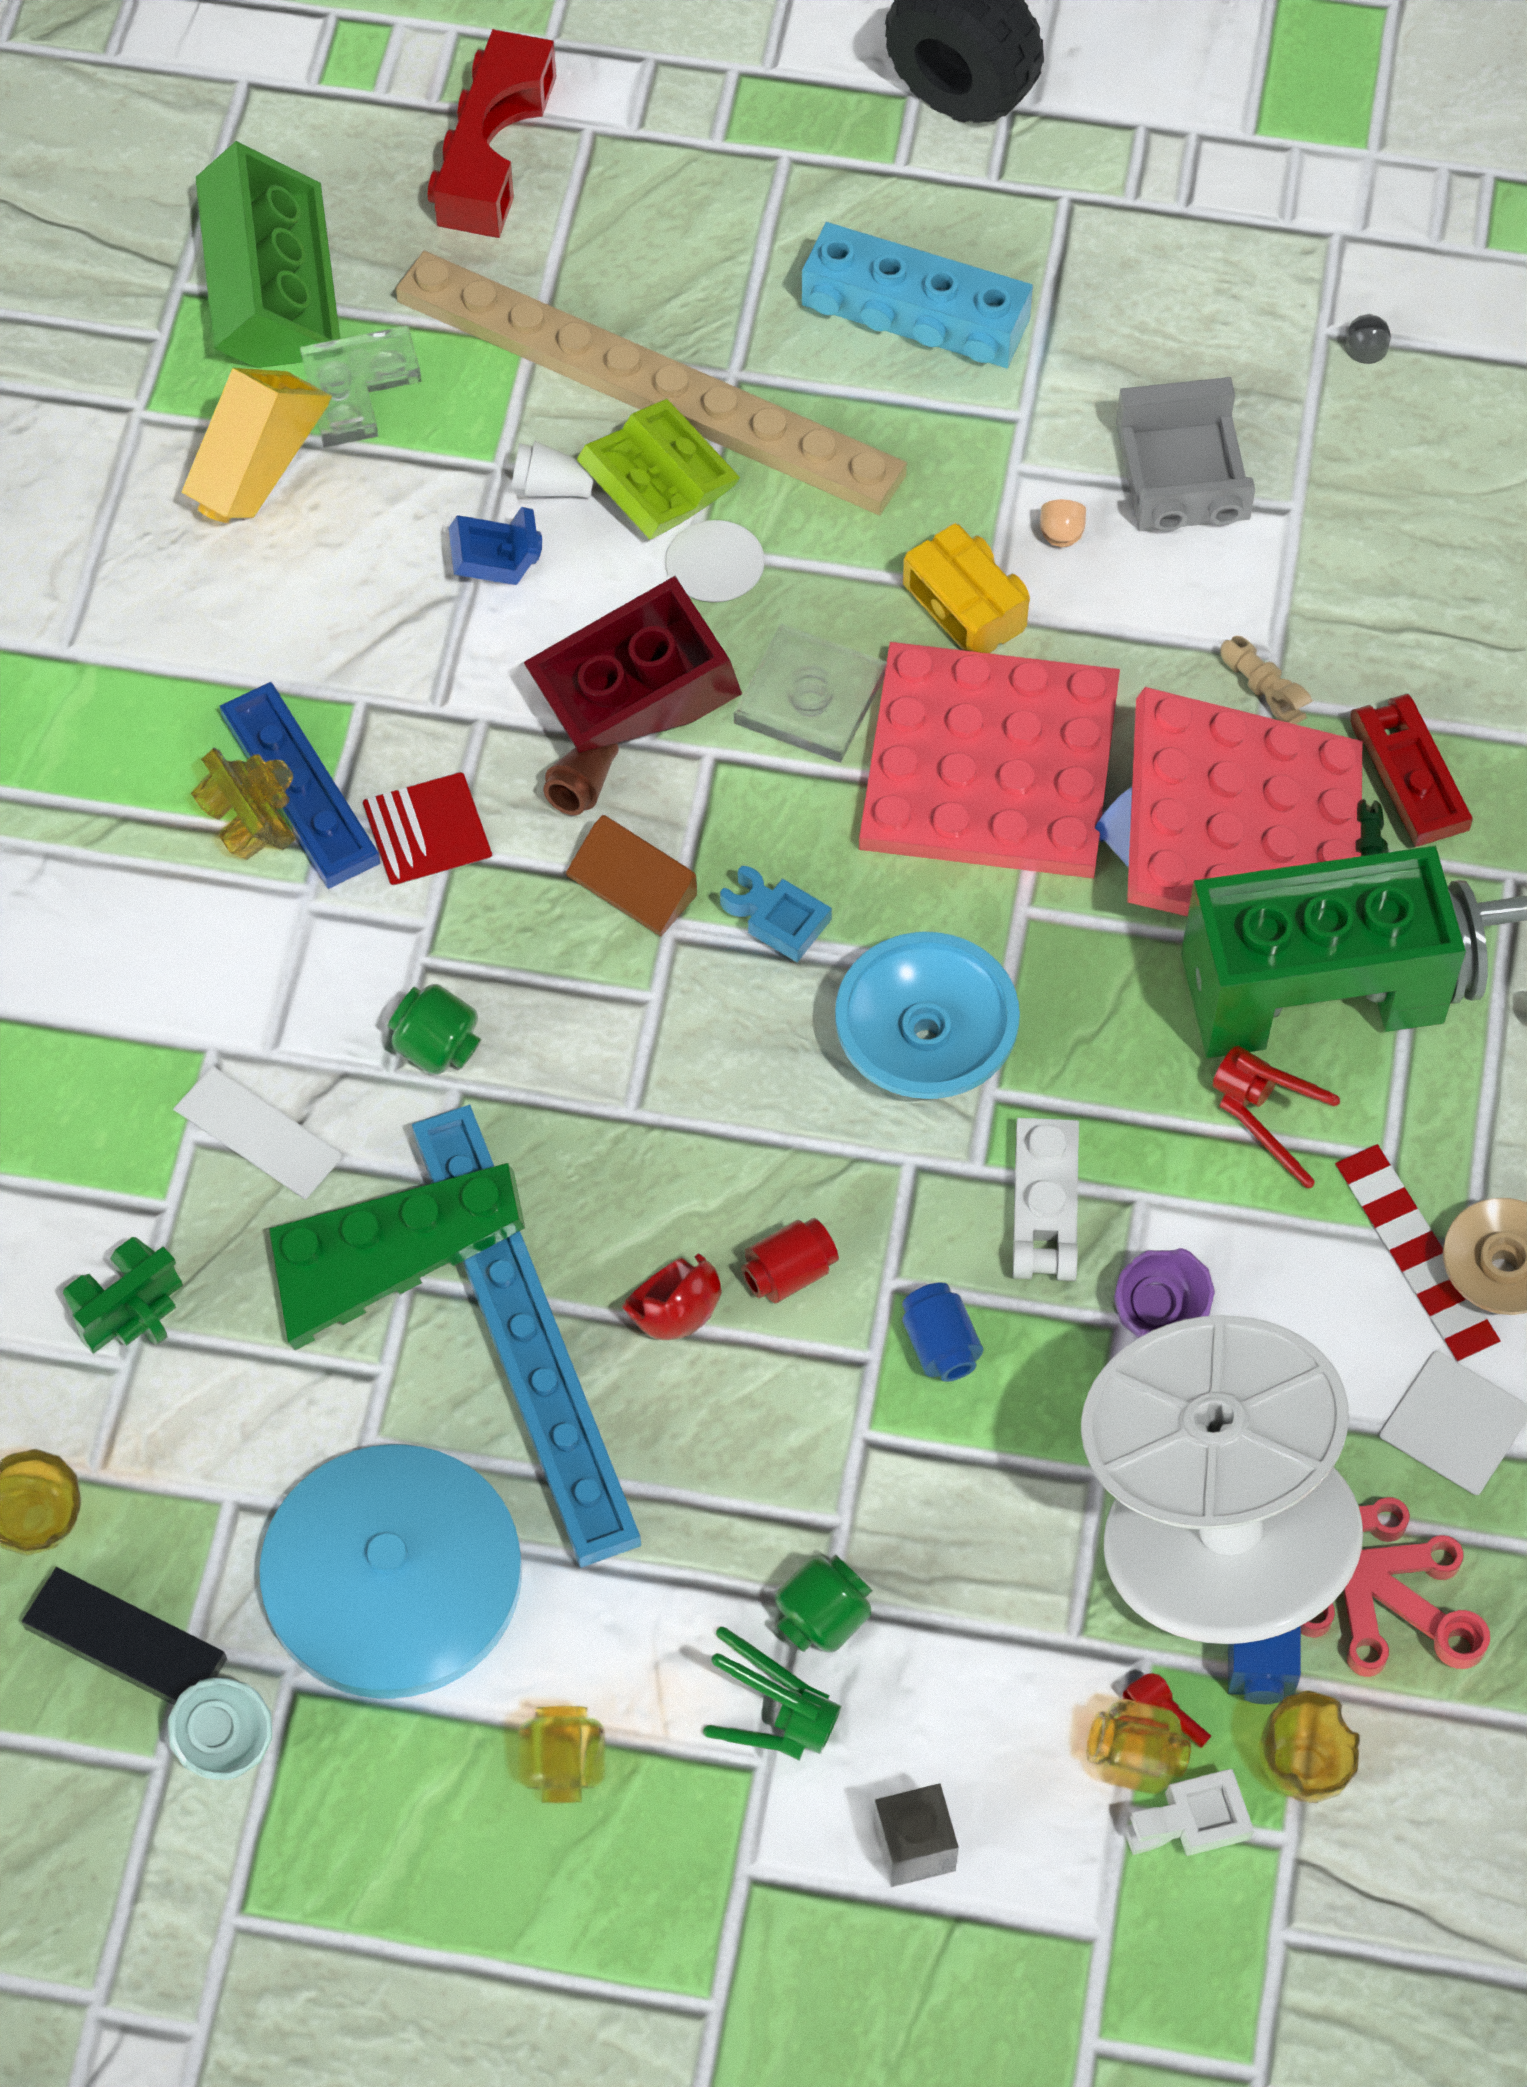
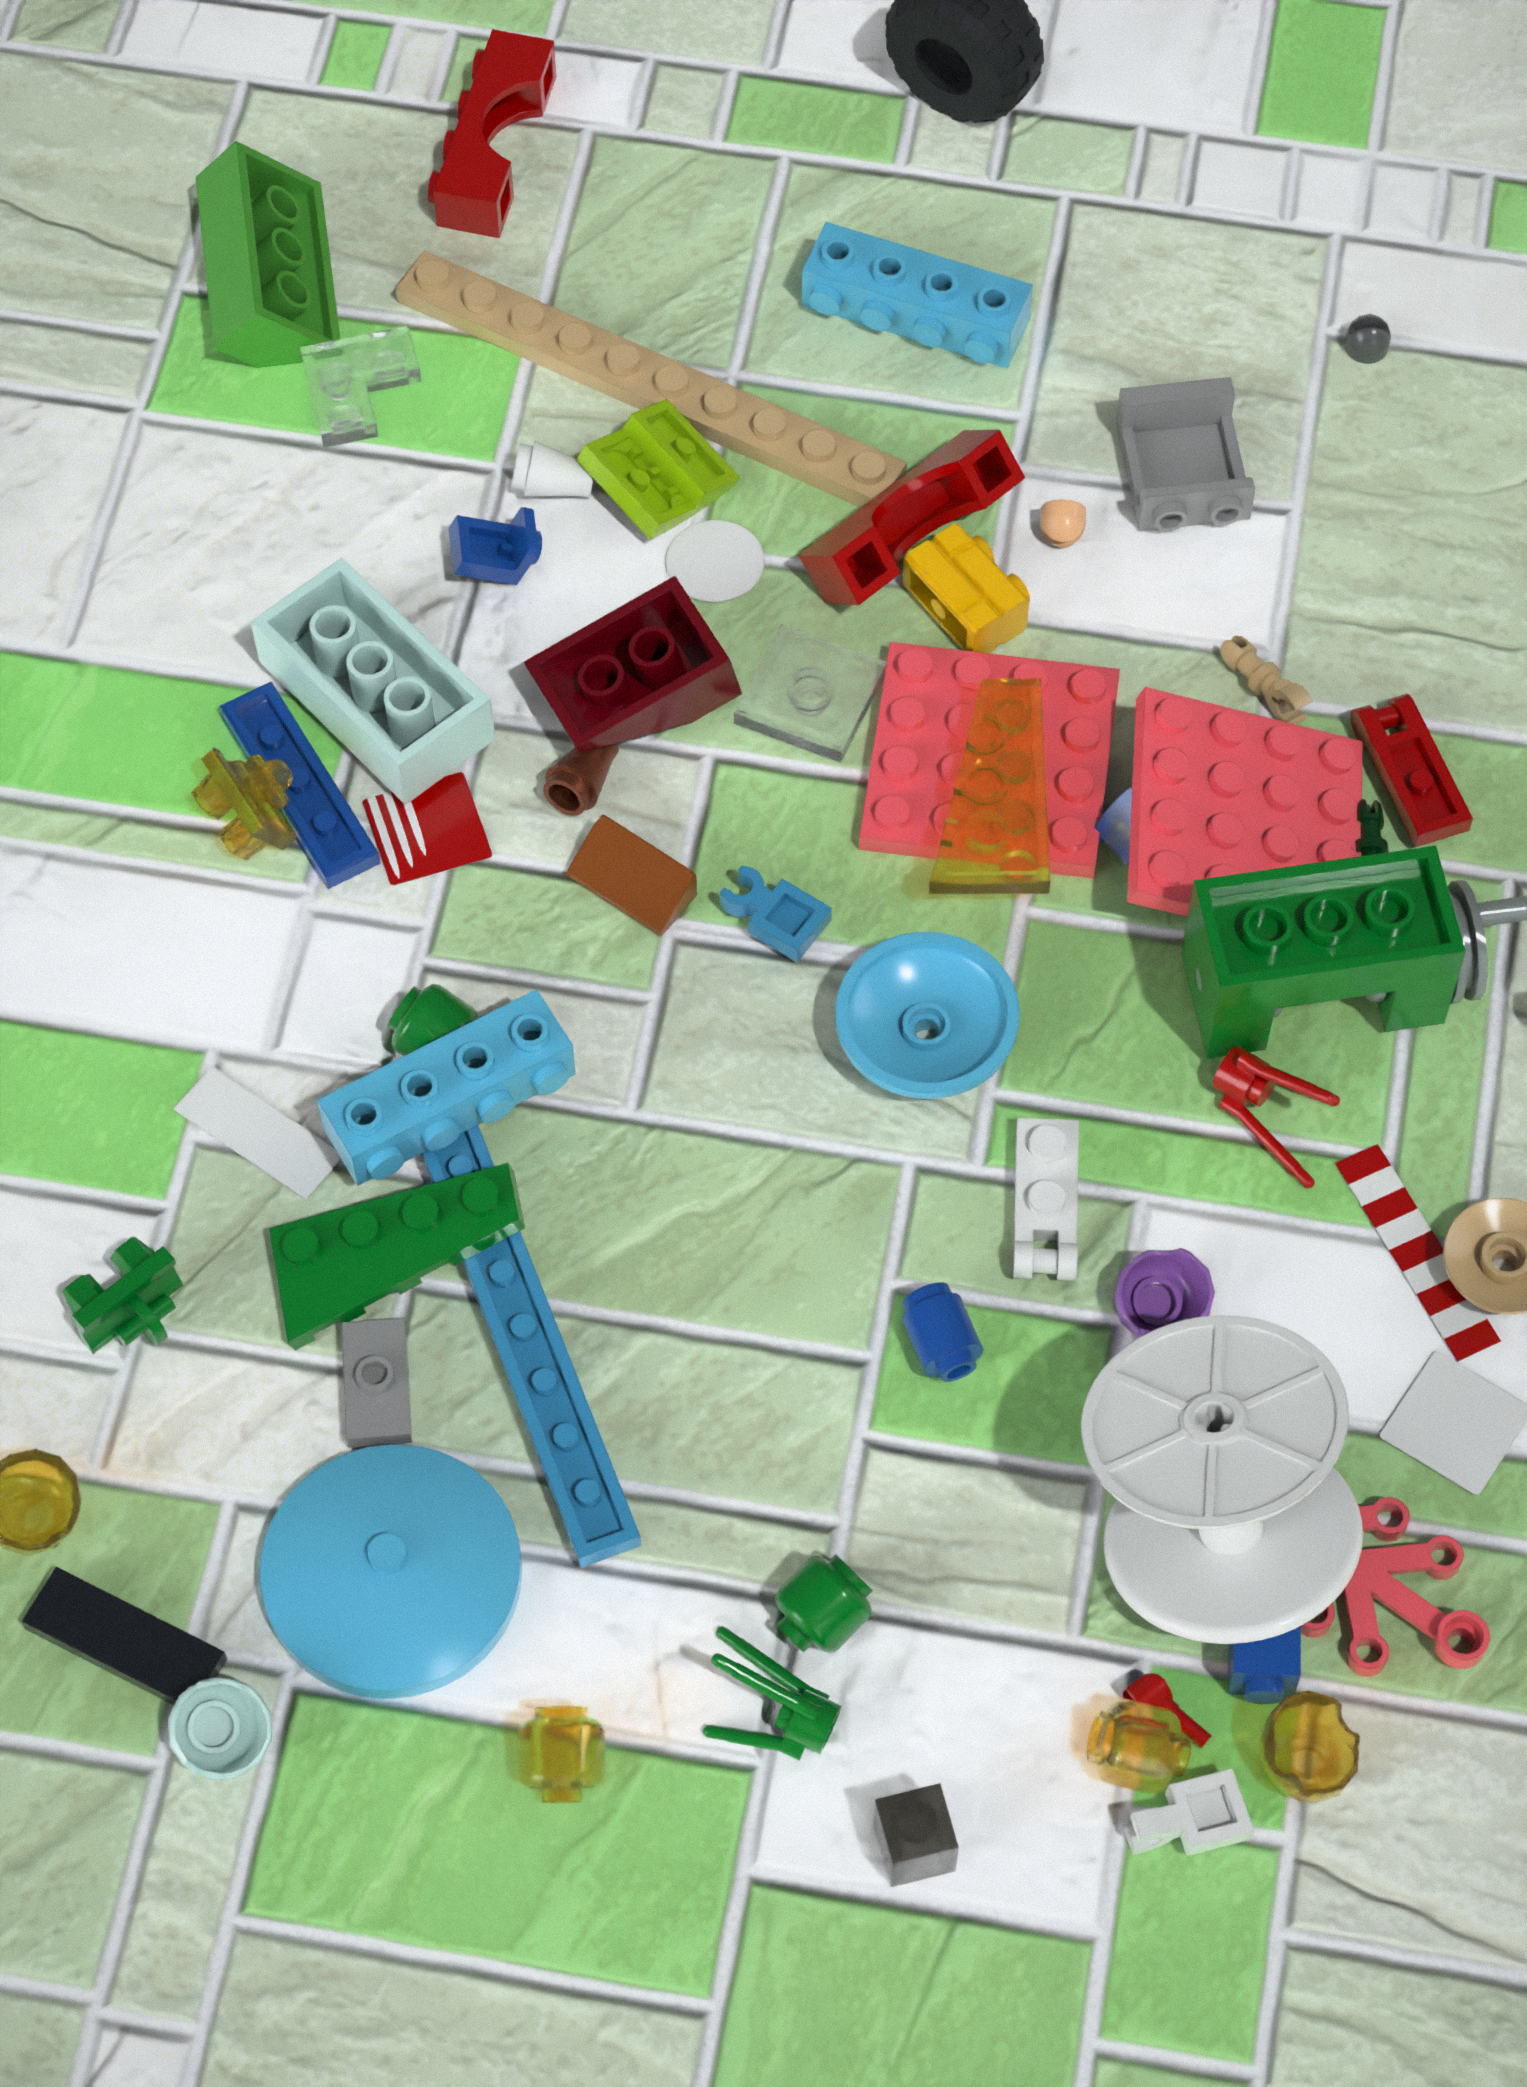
(252, 441): yellow slope -> none
(374, 680): none -> light aqua brick
(376, 1382): none -> light grey plate
(447, 1088): none -> medium azure brick
(675, 1299): red hair -> none
(789, 1260): red brick -> none
(950, 483): none -> red arch
(999, 800): none -> clear yellow wing

